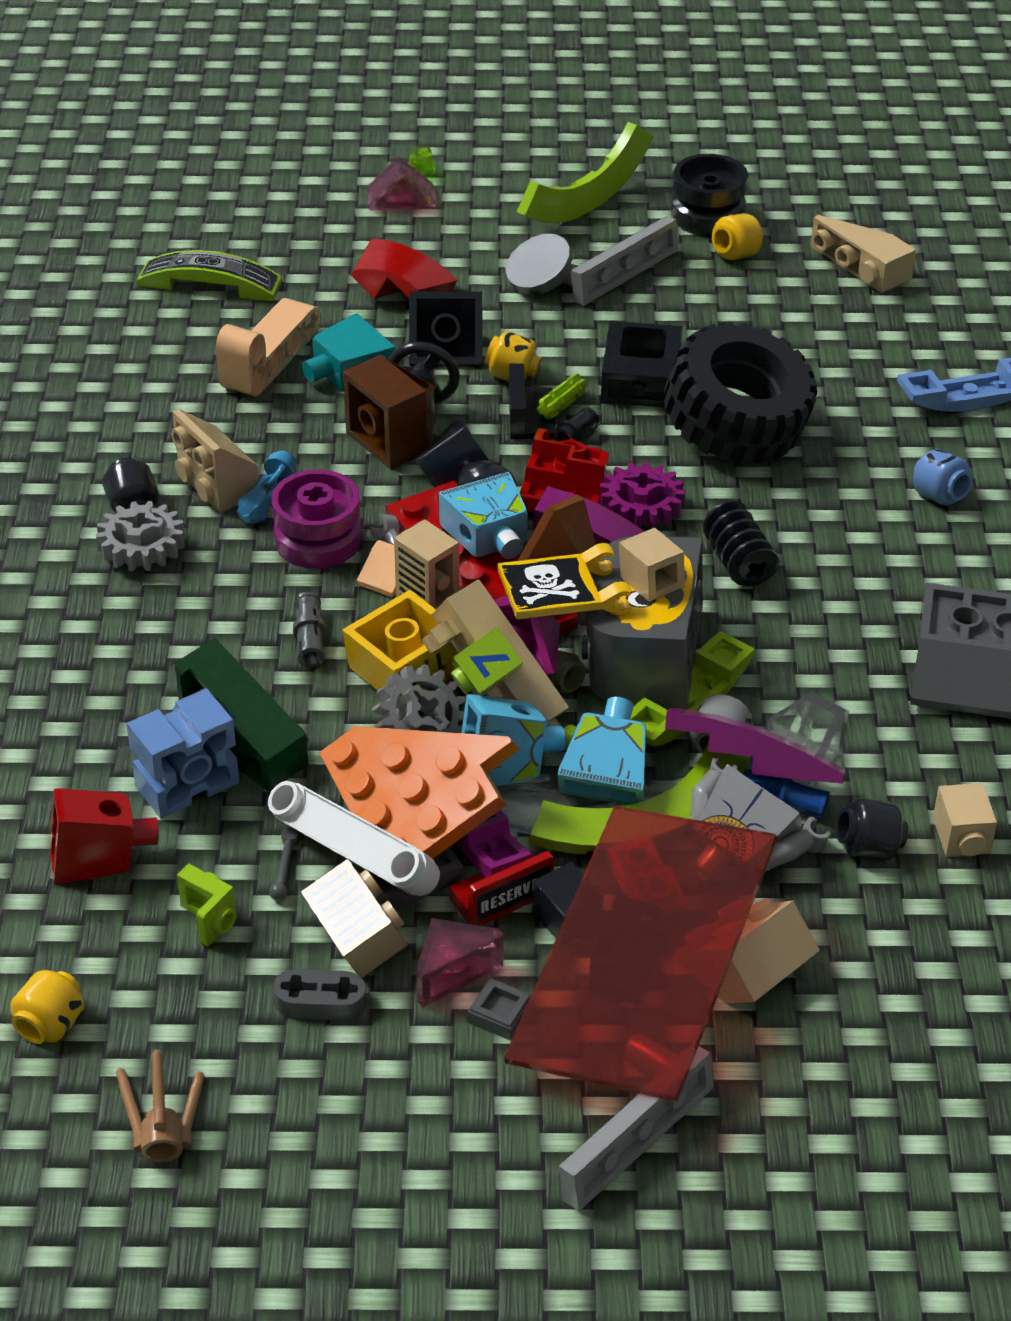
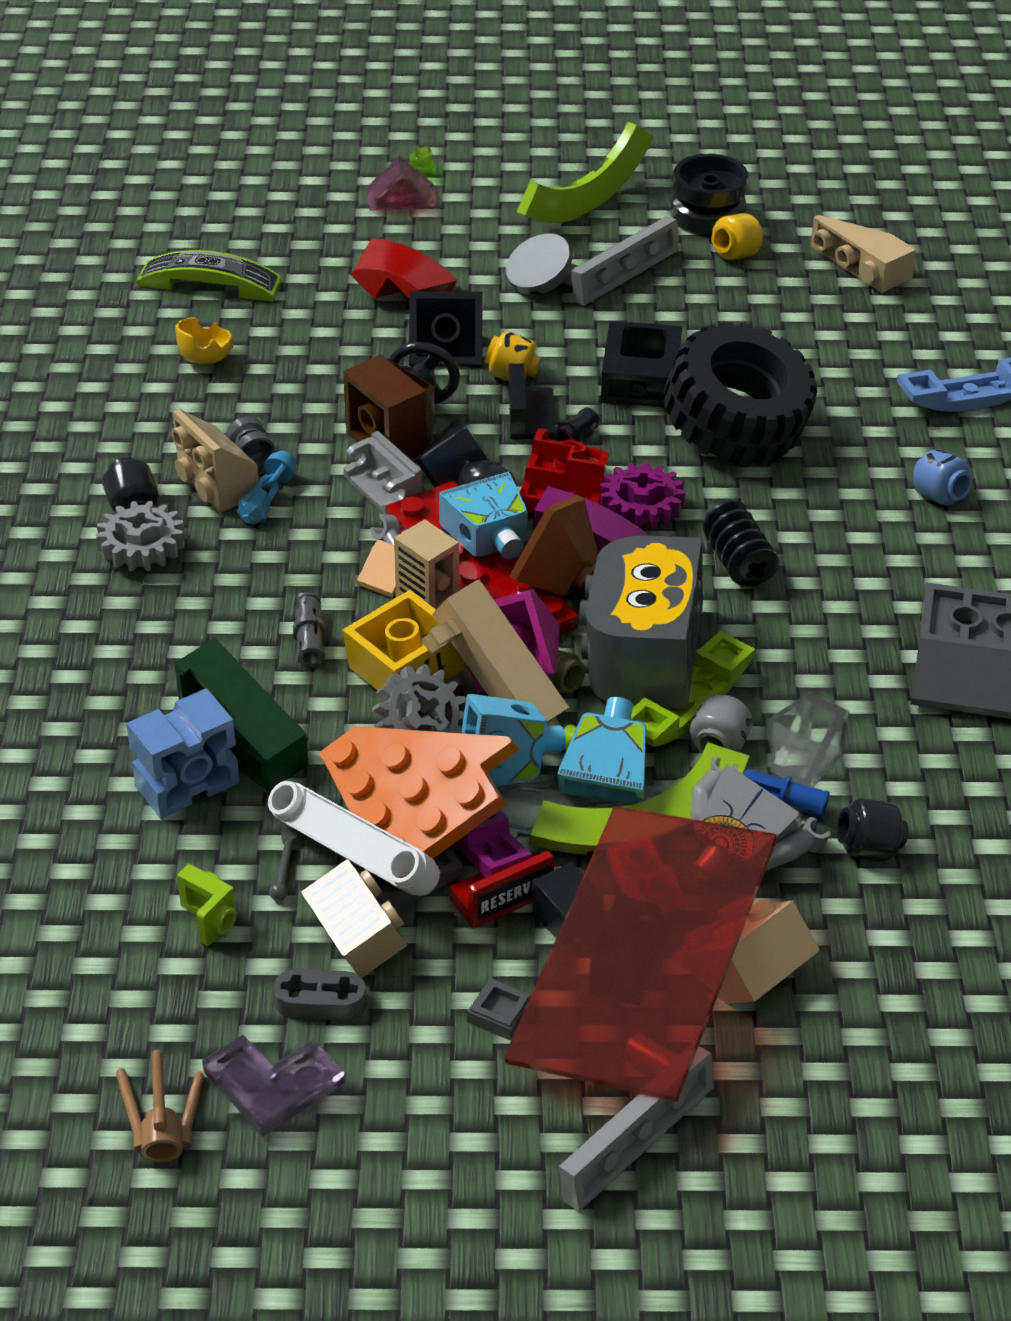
(47, 1006): yellow head -> none
(95, 834): red torso -> none
(202, 344): none -> yellow hair
(251, 439): none -> dark grey wheel
(256, 356): light nougat beam -> none
(270, 1092): none -> clear purple plate
(316, 518): magenta wheel -> none
(344, 347): teal torso -> none
(382, 471): none -> light grey hinge
(455, 957): clear pink slope -> none
(485, 663): lime brick -> none
(562, 396): lime axle -> none
(563, 584): flag -> none
(652, 564): tan brick -> none
(770, 752): magenta slope -> none
(964, 820): tan brick -> none

